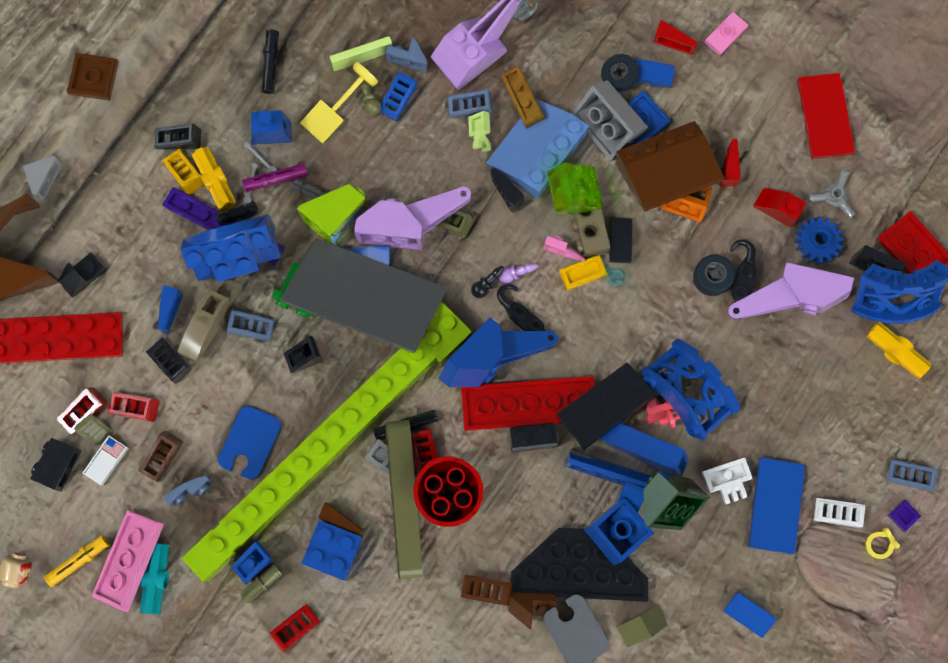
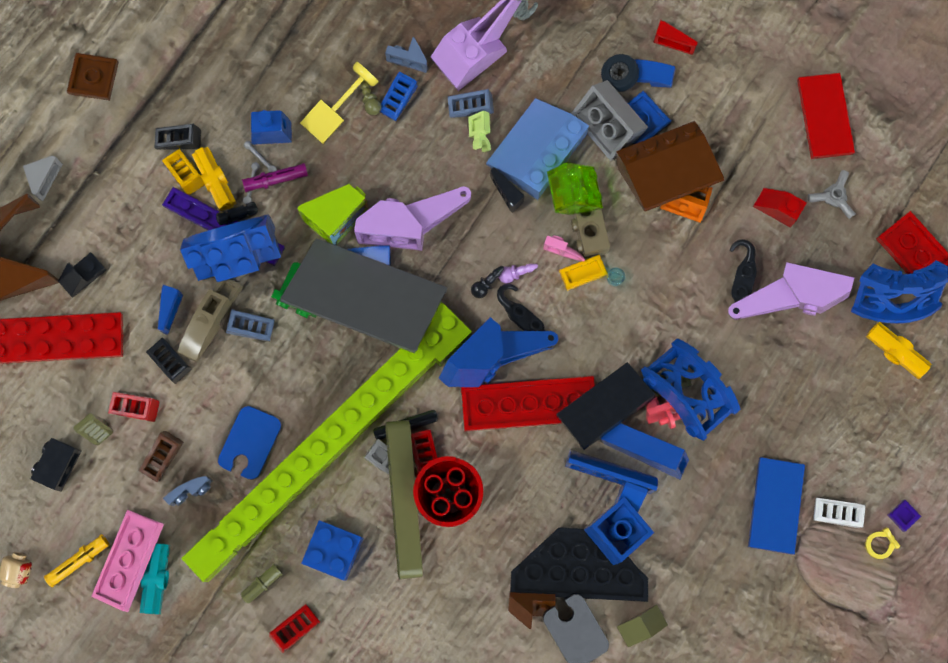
(98, 400): slope -> none
(105, 460): white tile -> none
(252, 562): blue slope -> none
(270, 54): black pin -> none
(303, 355): black slope -> none
(307, 189): dark grey axle -> none
(334, 517): reddish brown slope -> none
(360, 54): yellowish green tile -> none
(460, 226): olive slope -> none
(472, 587): reddish brown slope -> none
(522, 97): pearl gold tile -> none
(533, 437): black brick -> none
(620, 240): black slope -> none
(671, 501): dark green slope -> none
(720, 271): black wheel -> none
(726, 33): bright pink plate -> none
(728, 479): white hinge -> none
(731, 167): red slope -> none
(749, 614): blue slope -> none
(826, 232): blue gear -> none
(867, 256): black tile -> none
(932, 473): sand blue slope -> none

